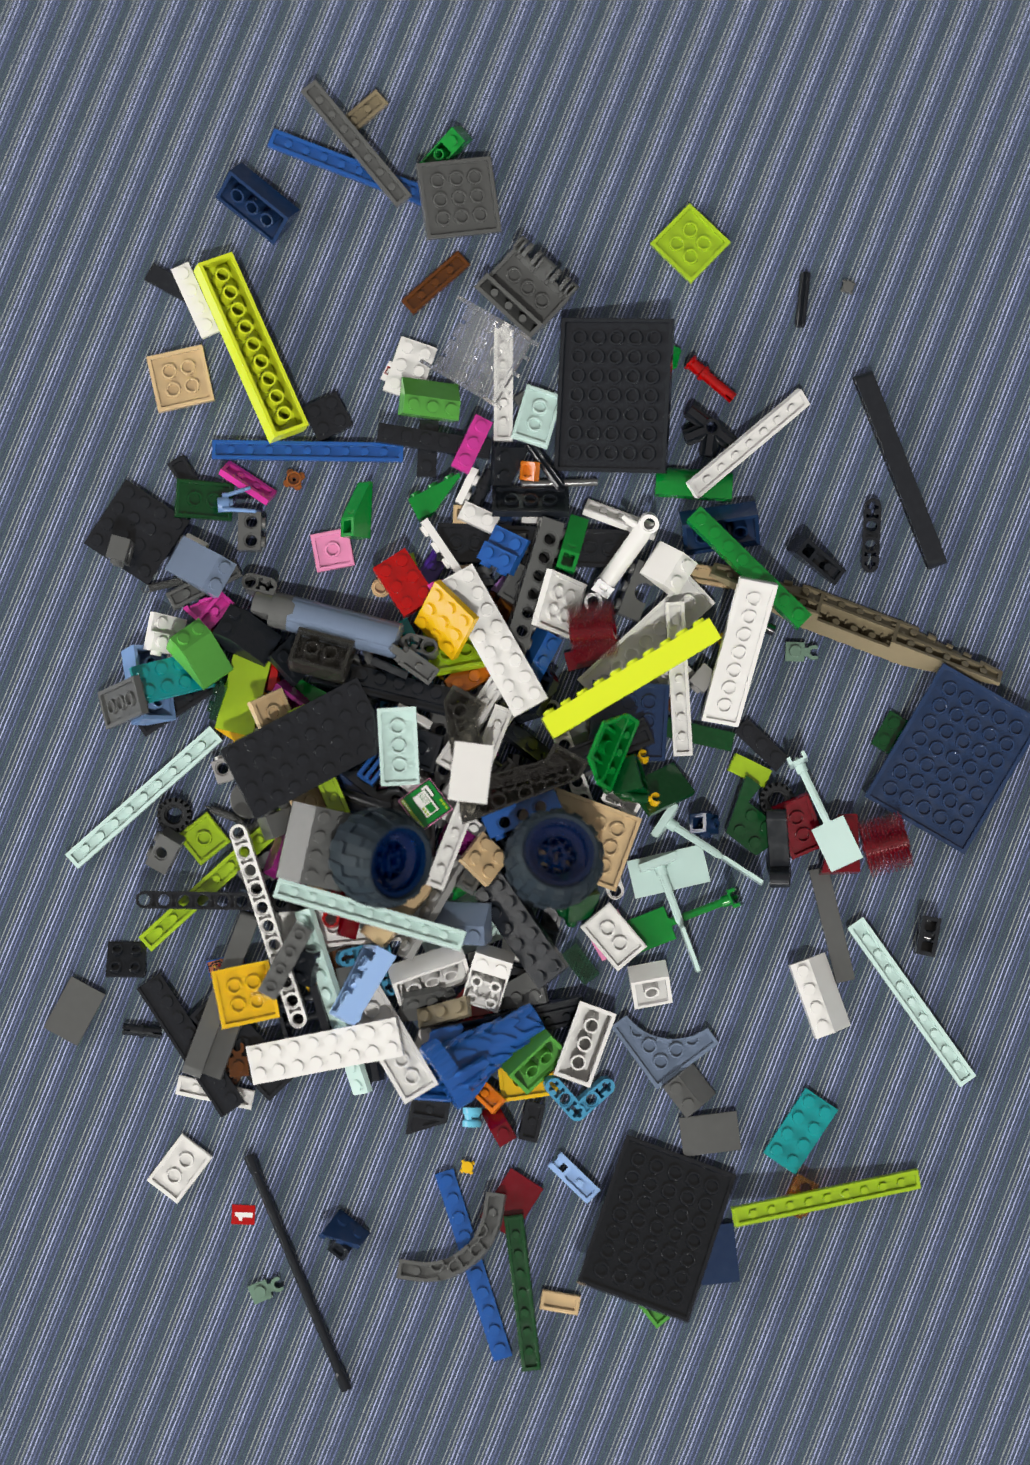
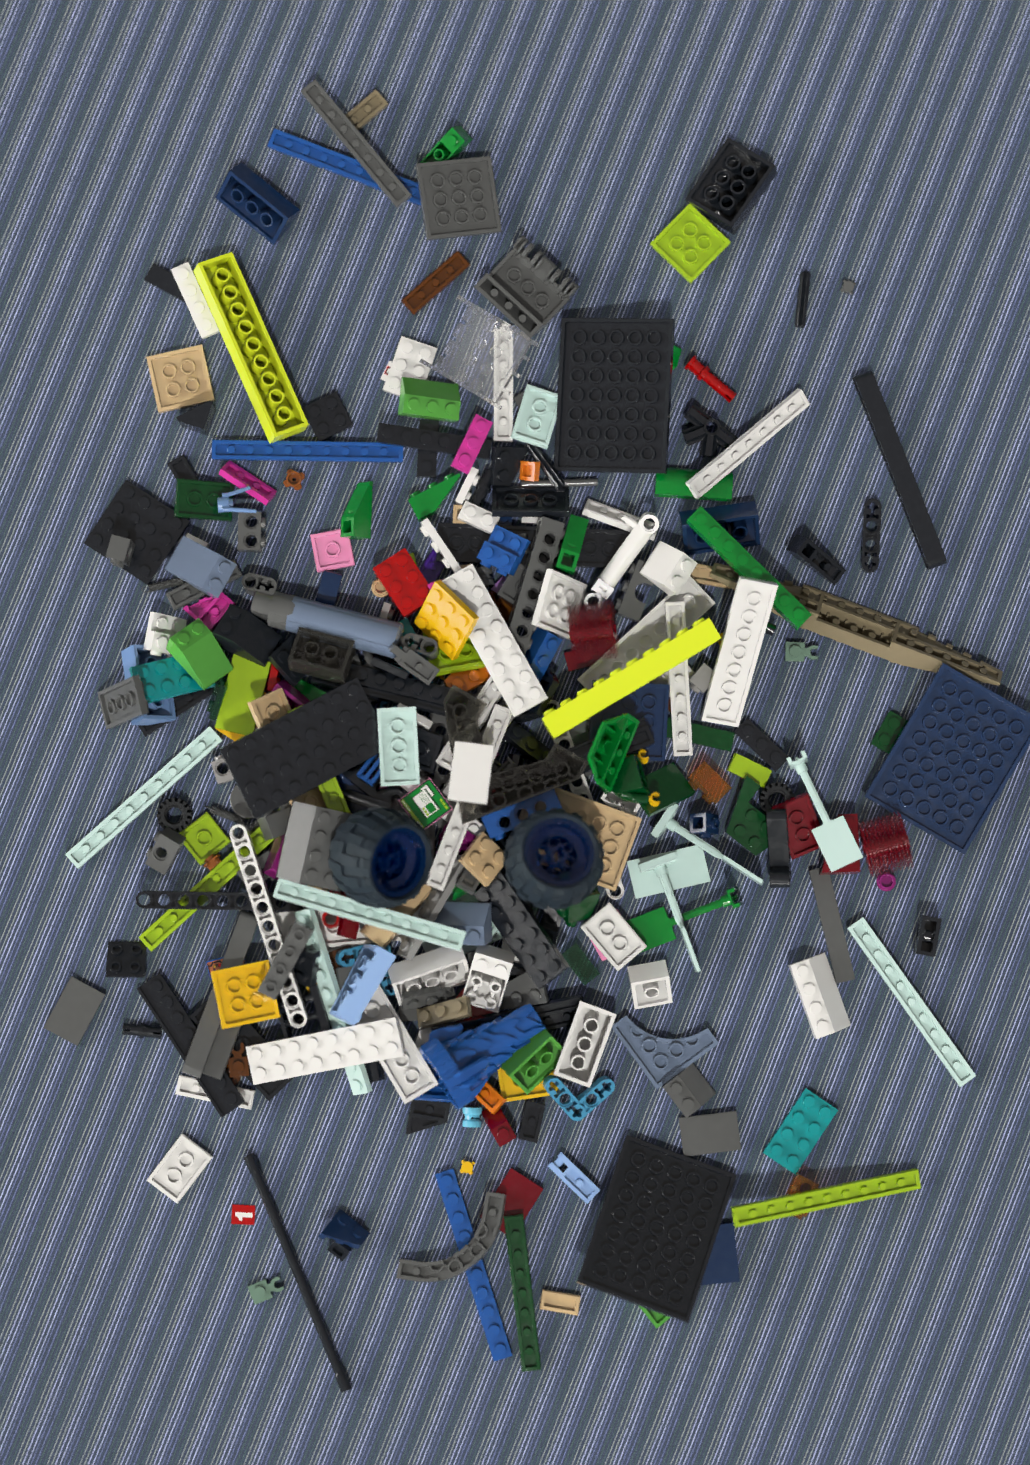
(198, 418): none -> black slope
(212, 861): none -> dark orange plate
(329, 587): none -> dark blue slope
(387, 612): none -> light grey plate
(708, 783): none -> clear orange brick
(731, 185): none -> black slope
(886, 881): none -> magenta plate

